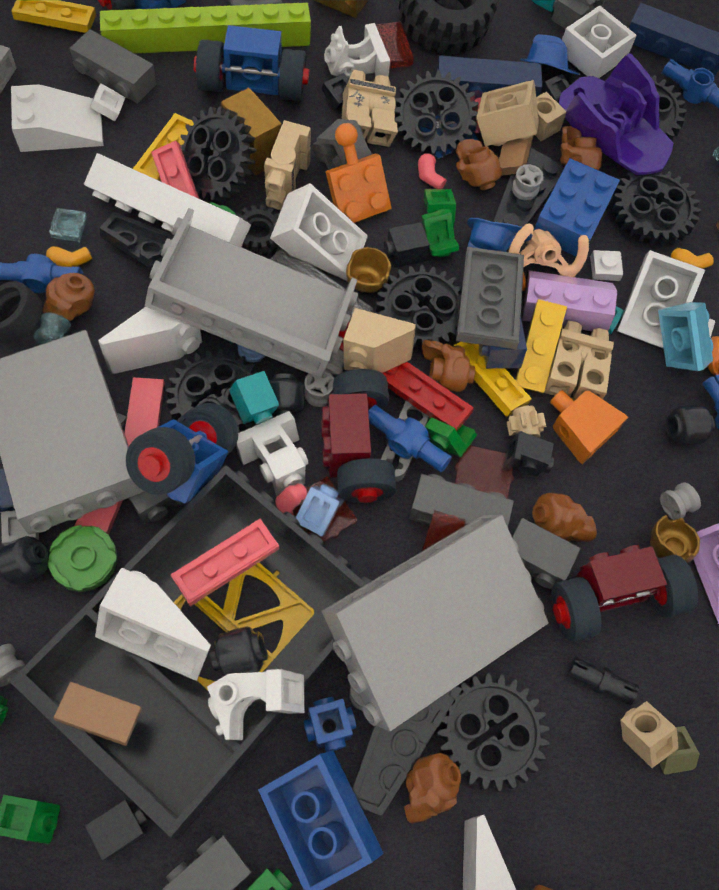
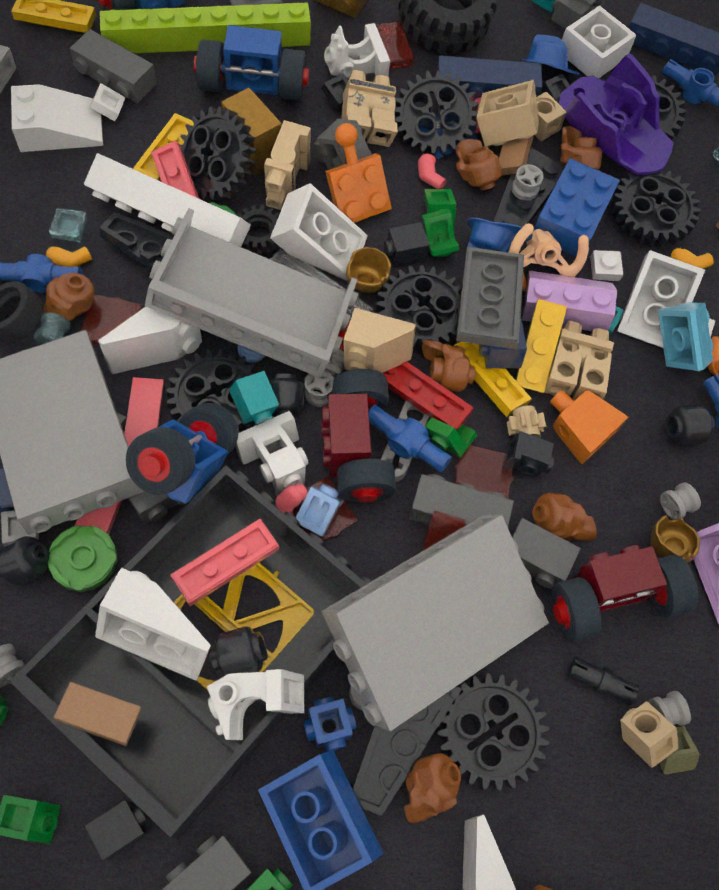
(107, 315): none -> clear red piece
(673, 708): none -> light grey wheel

